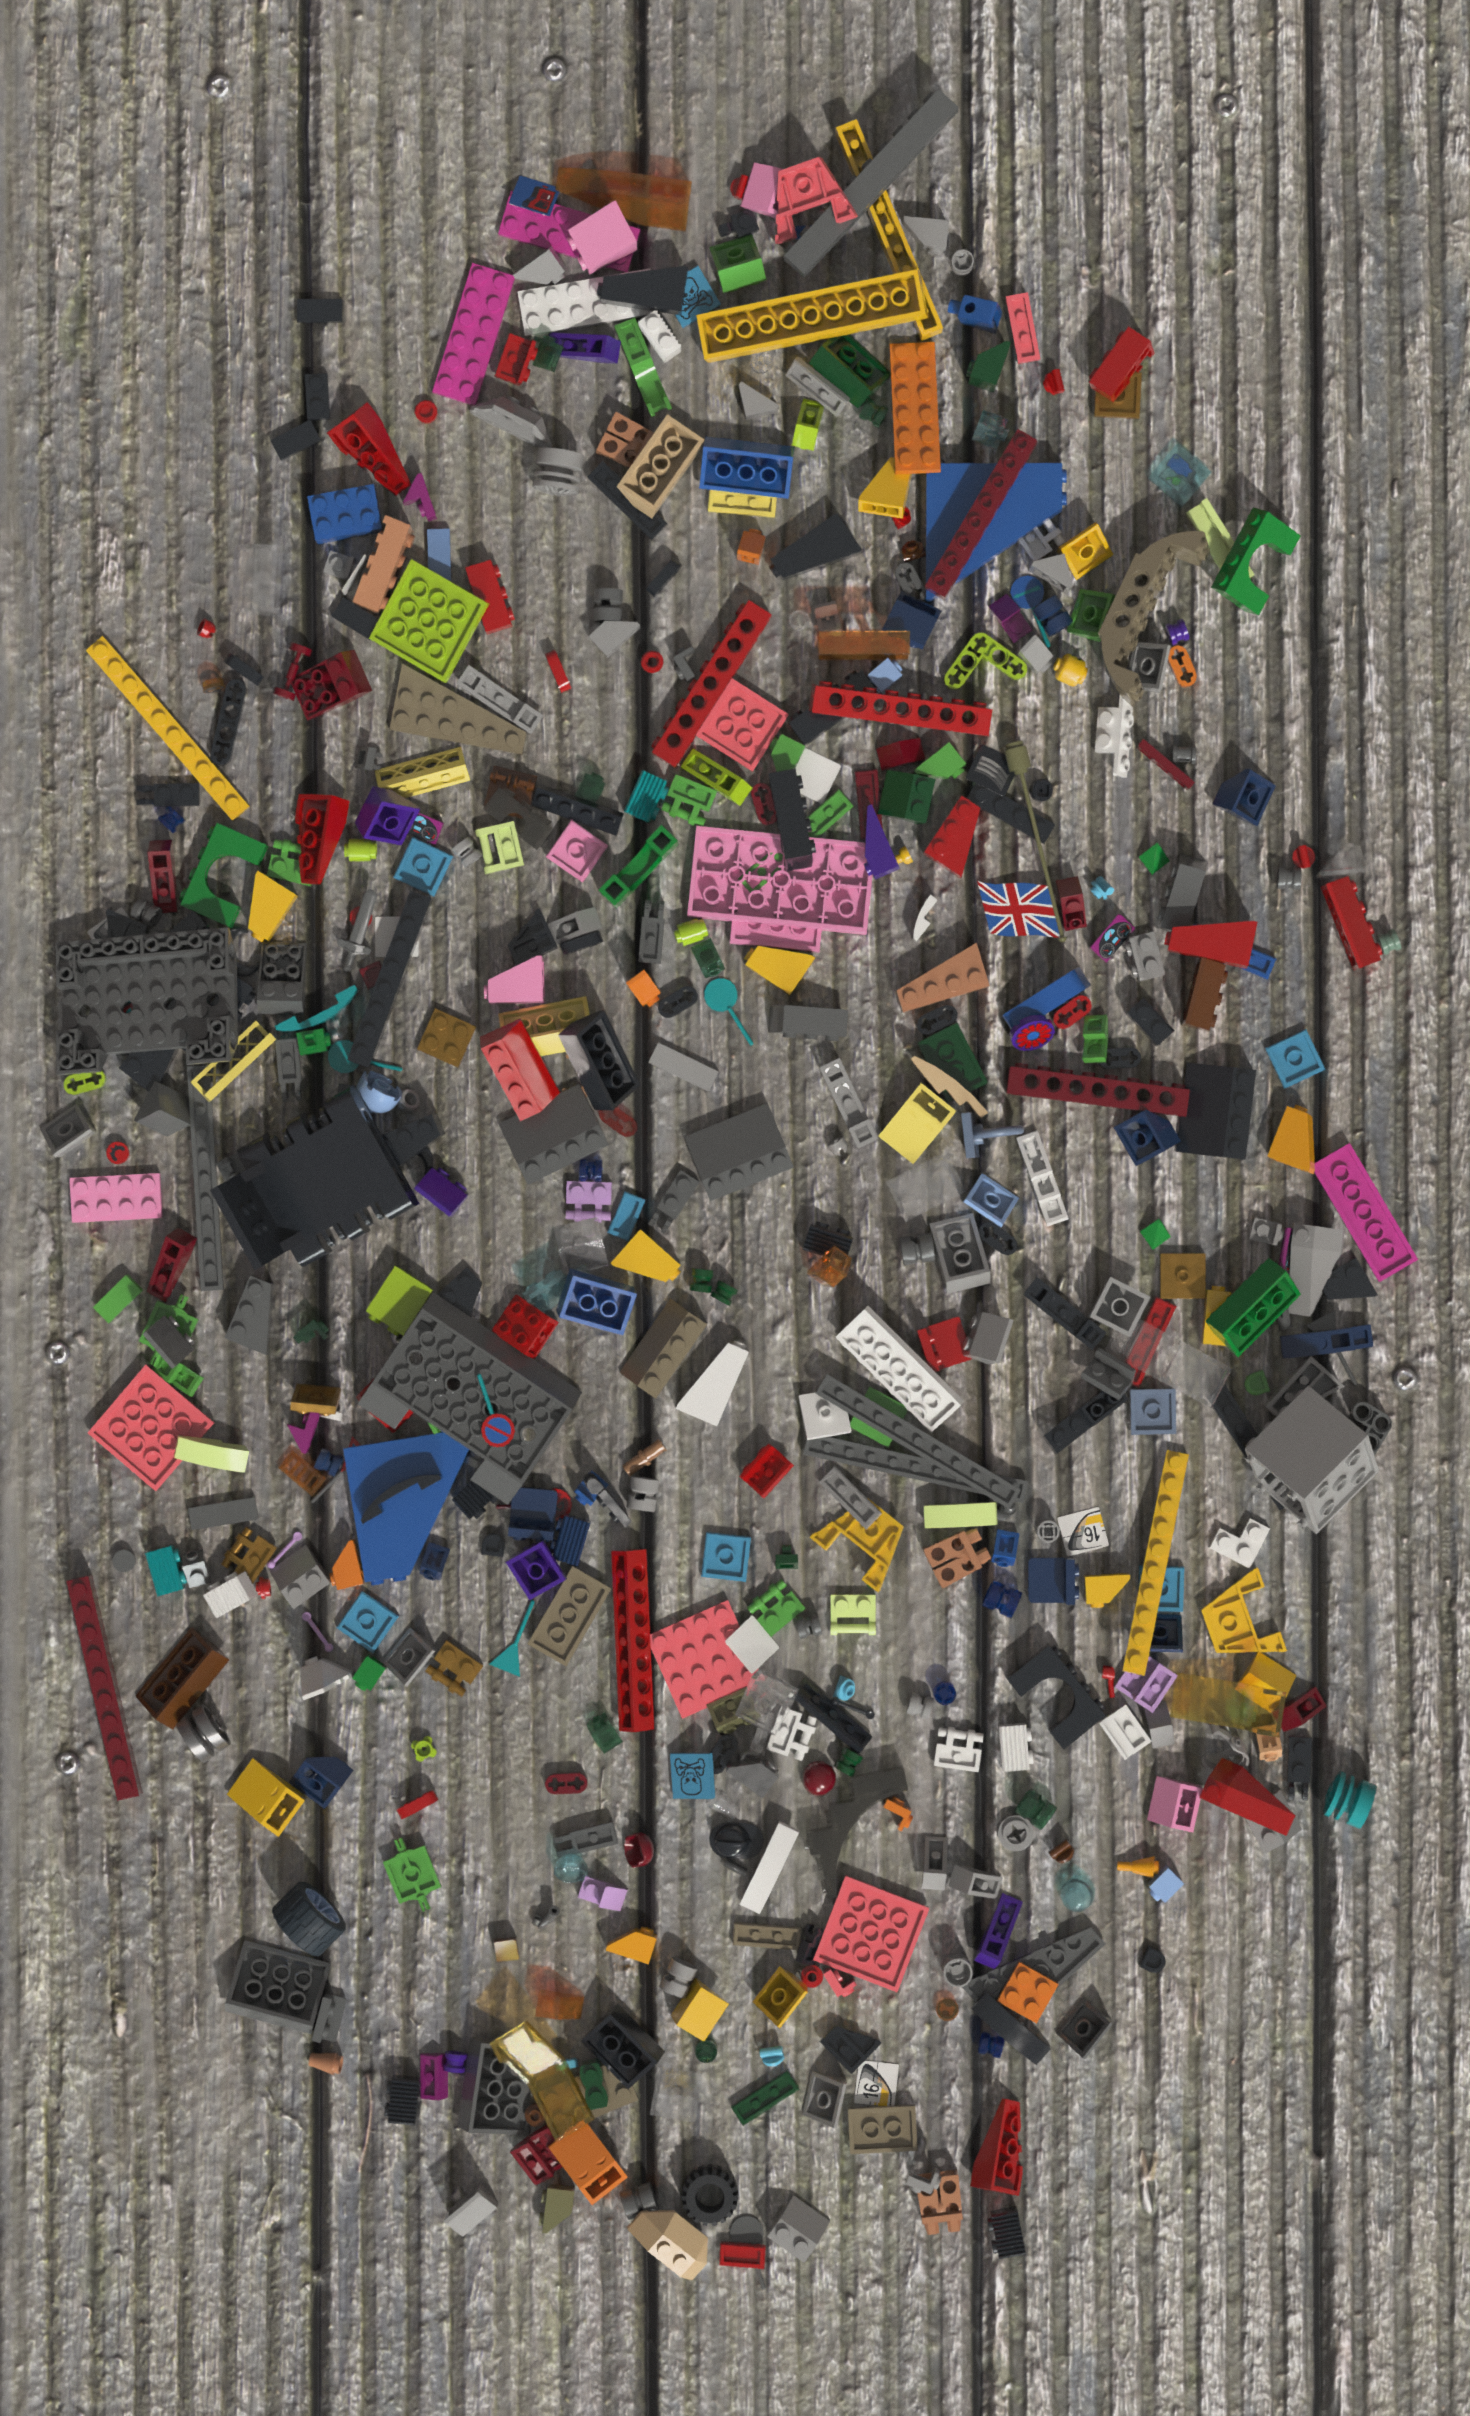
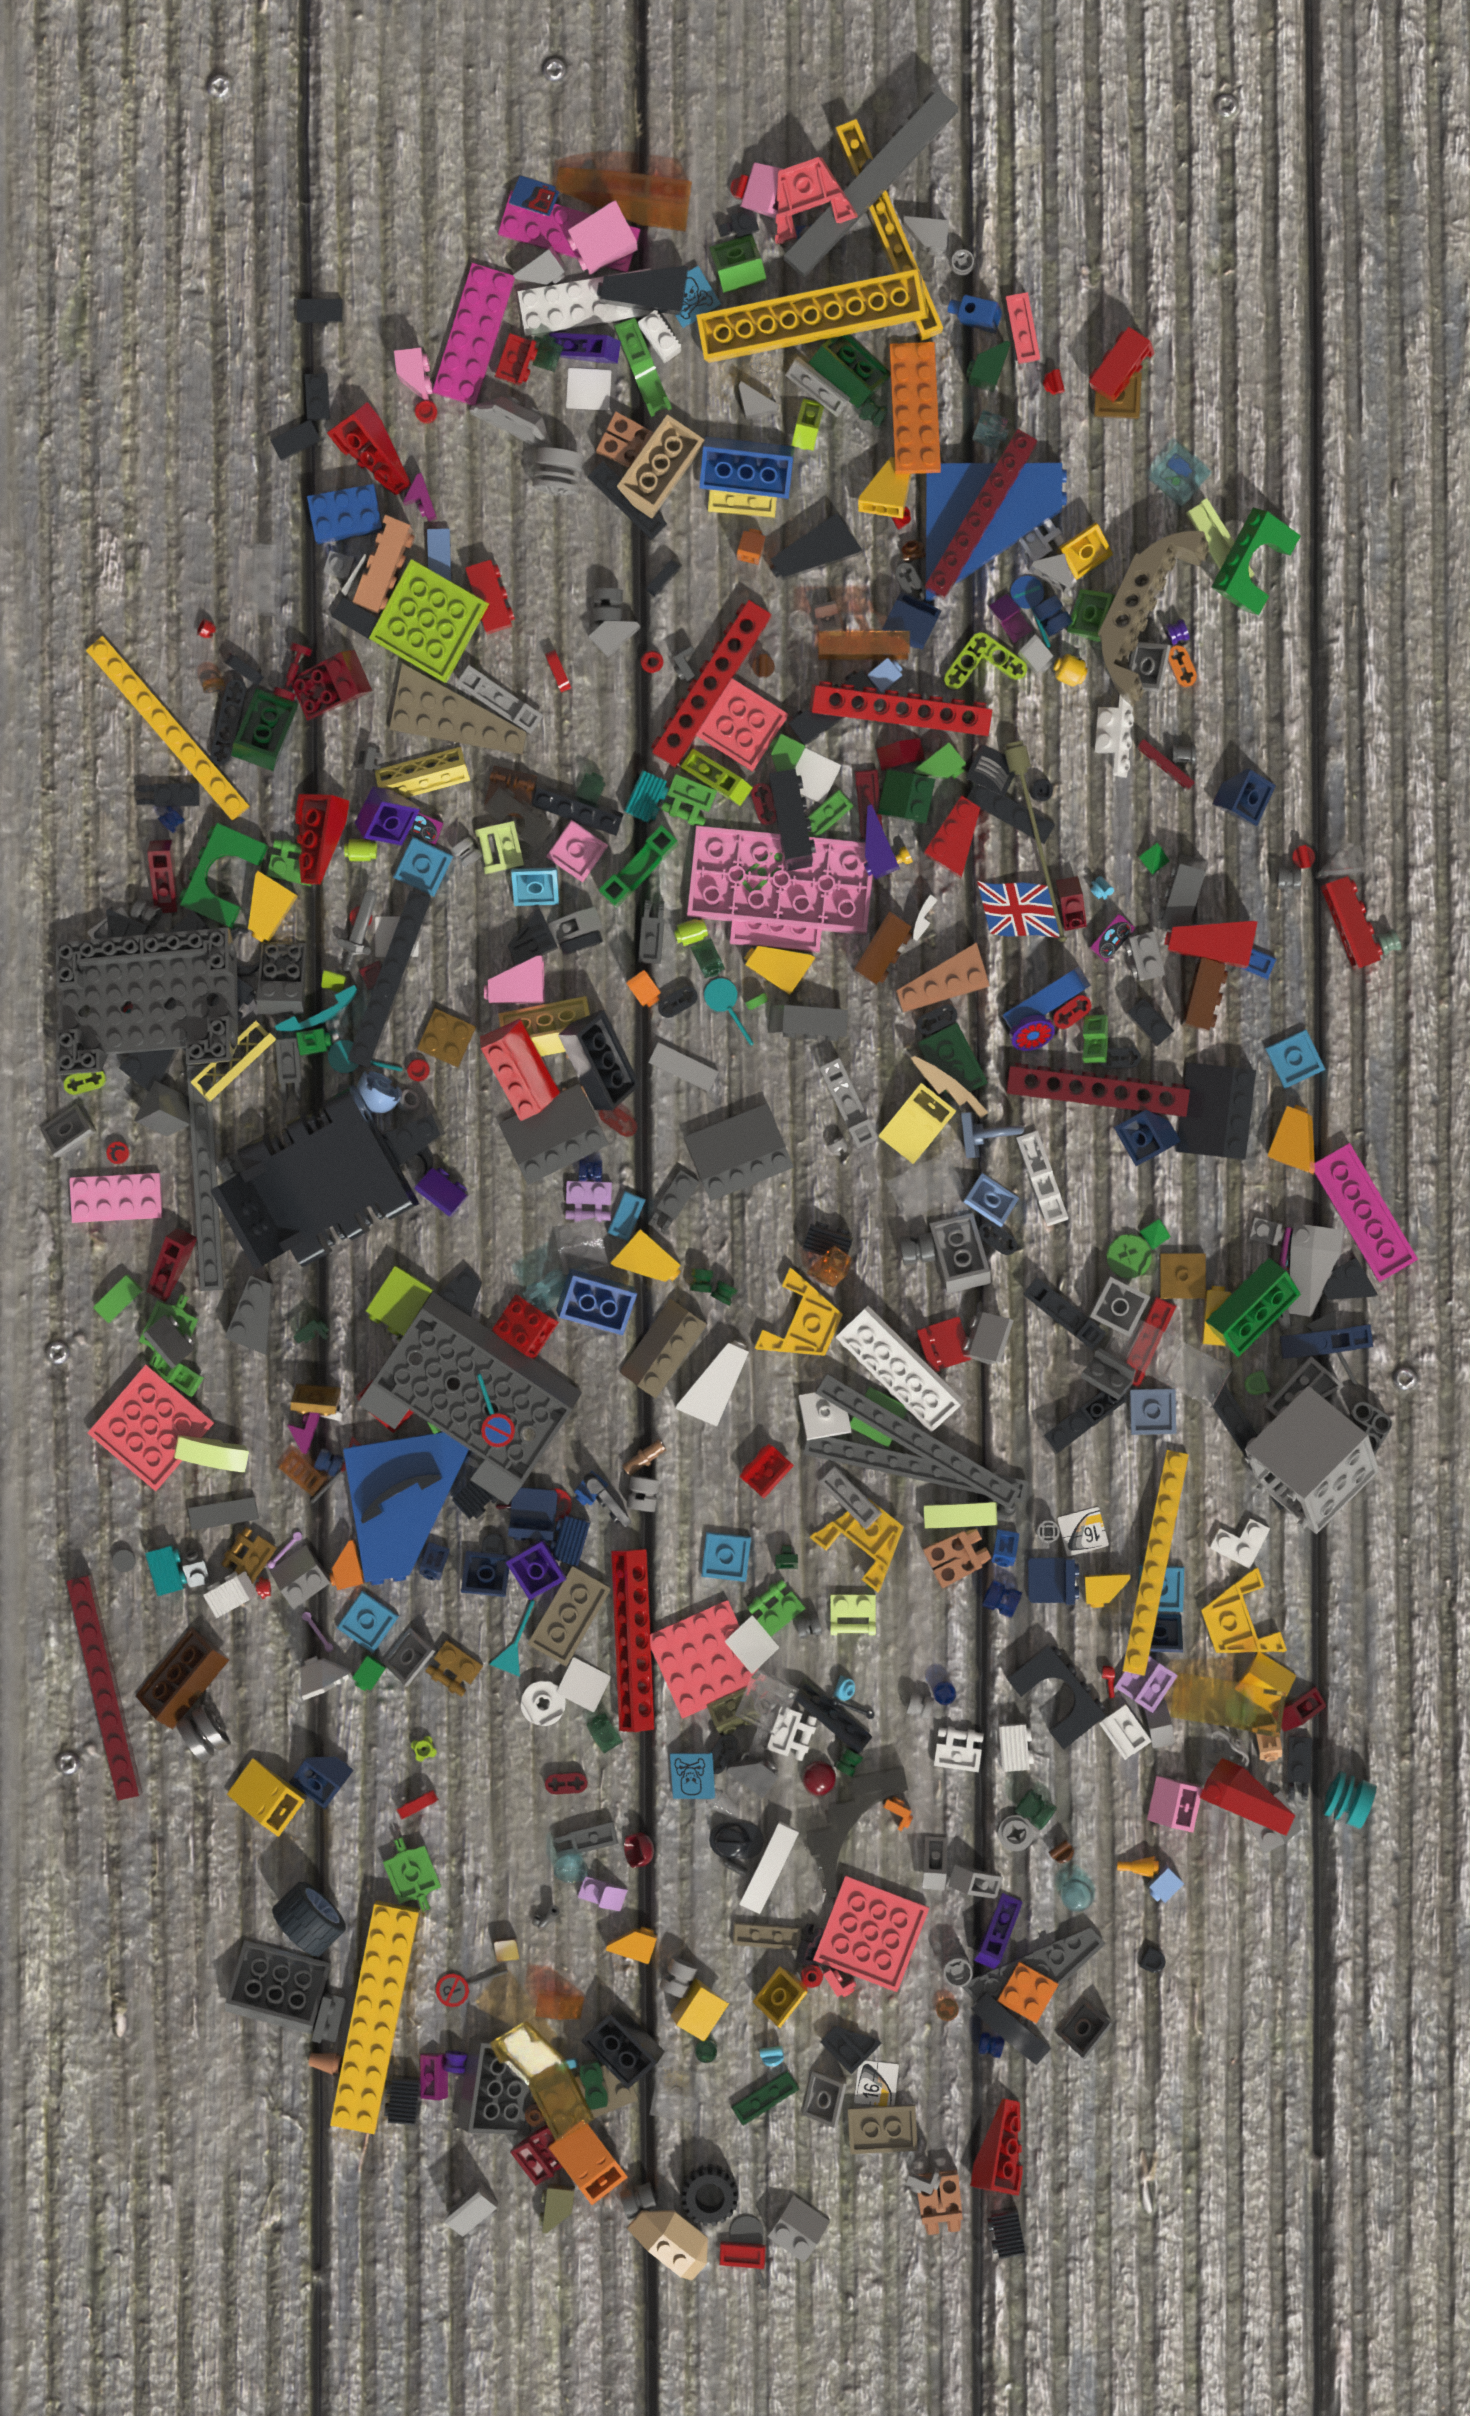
(264, 730): none -> dark green slope
(333, 981): none -> lime slope
(375, 2017): none -> yellow brick
(412, 369): none -> bright pink slope
(418, 1070): none -> red tile
(454, 1989): none -> piece
(485, 1574): none -> dark blue slope
(530, 1699): none -> white plate
(535, 886): none -> medium azure slope
(583, 1684): none -> white sticker
(588, 389): none -> white sticker
(756, 1001): none -> bright green tile
(763, 666): none -> reddish brown plate
(811, 1326): none -> yellow wing
(883, 949): none -> reddish brown slope
(1128, 1256): none -> bright green tile

